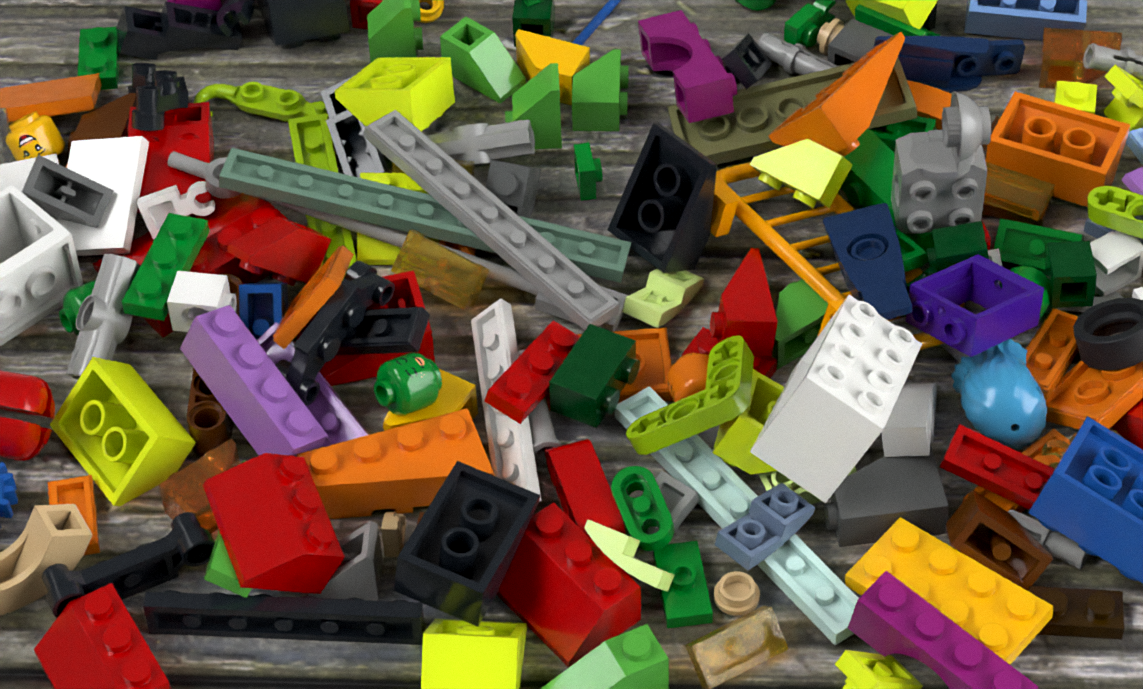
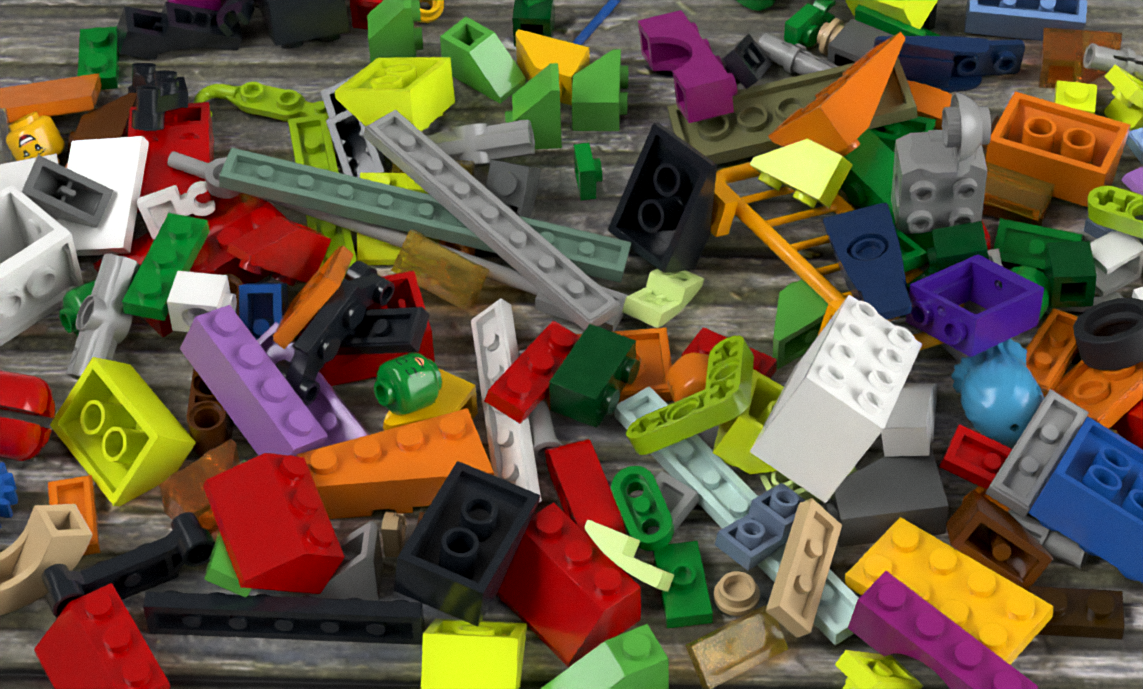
(747, 308): red slope -> none
(804, 568): none -> tan plate
(1037, 453): none -> light grey tile

